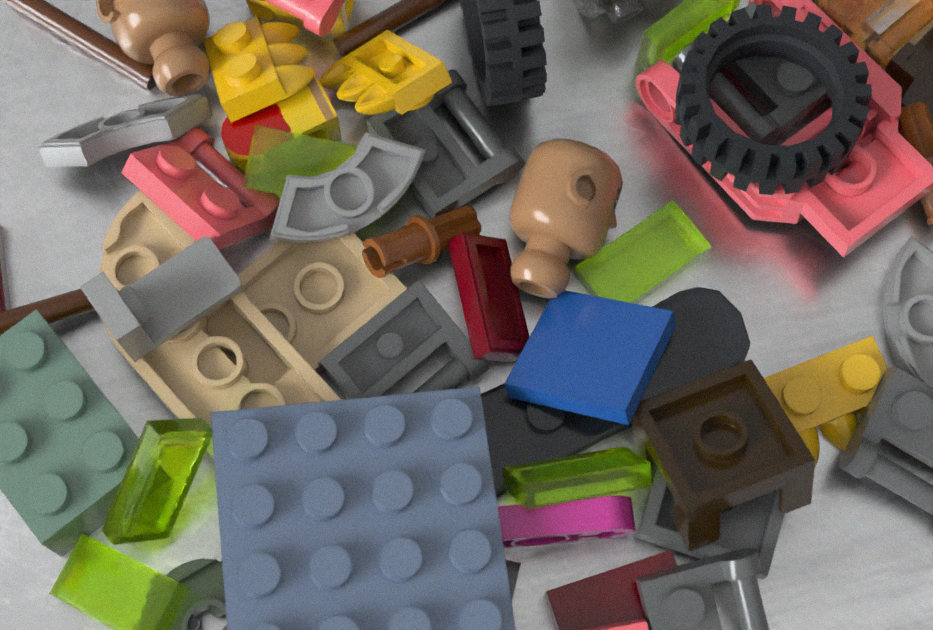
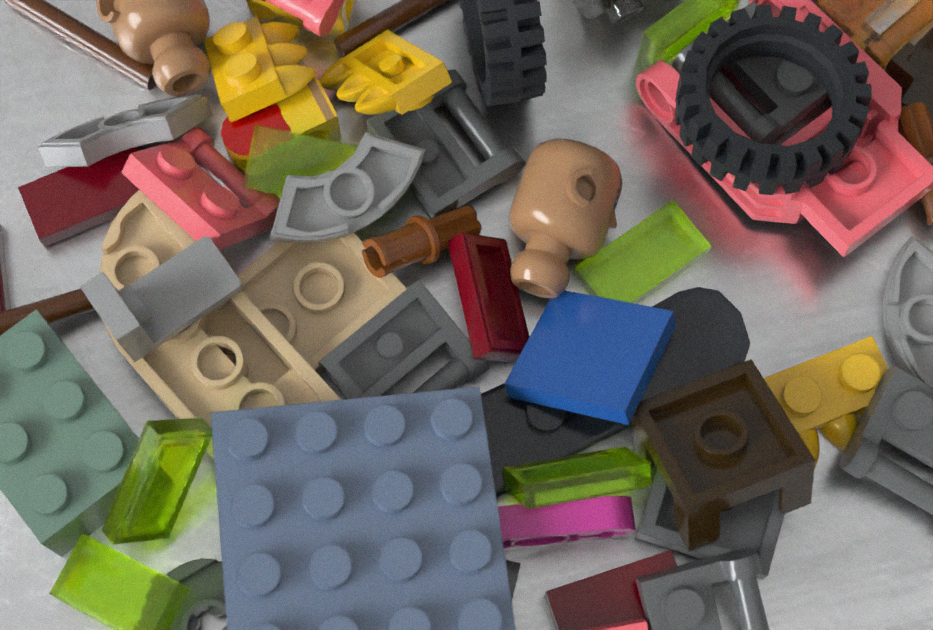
(77, 197): none -> dark red tile

